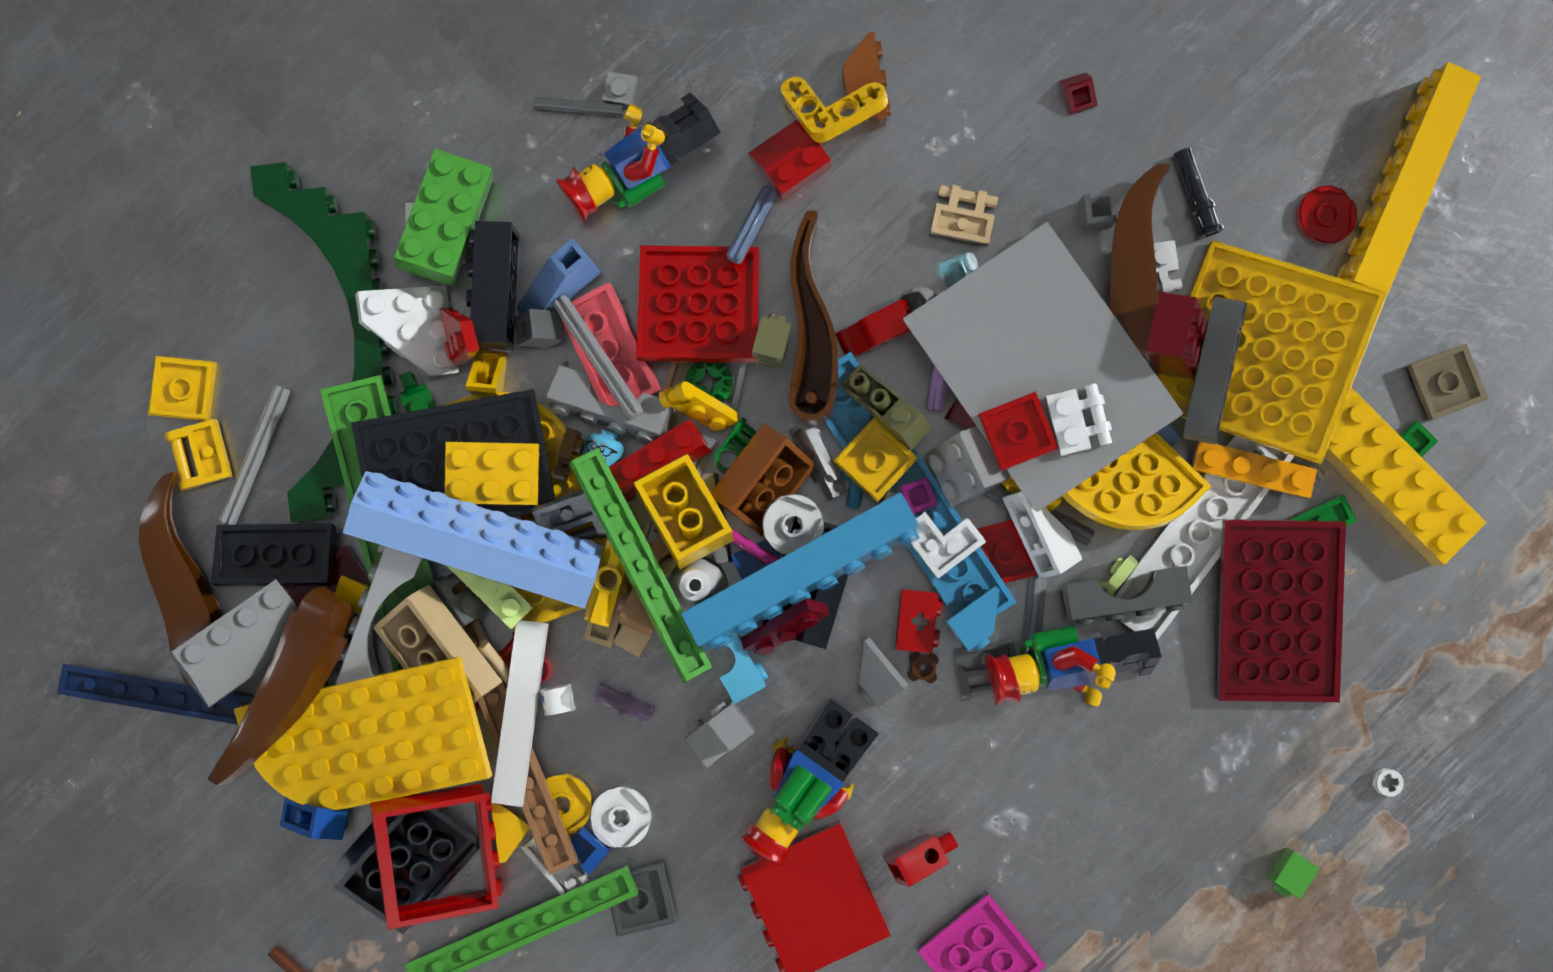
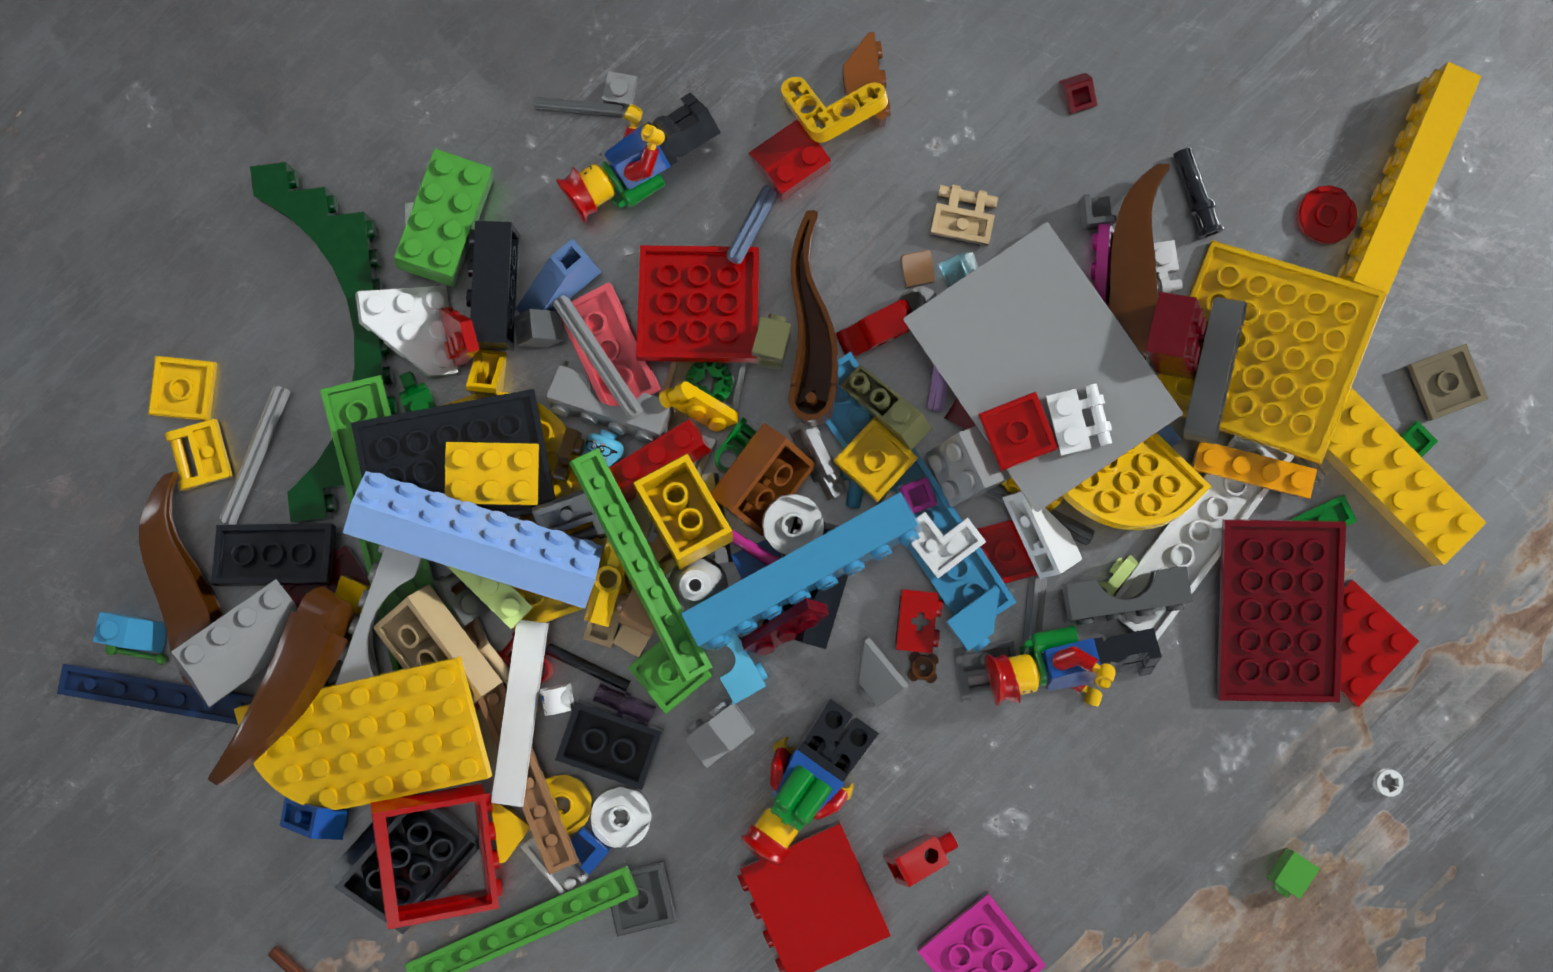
(130, 632): none -> dark azure slope
(159, 658): none -> bright green hinge
(587, 667): none -> black bar
(609, 744): none -> black brick
(661, 678): none -> bright green plate
(917, 268): none -> medium nougat slope
(1100, 269): none -> dark pink plate
(1370, 644): none -> red plate

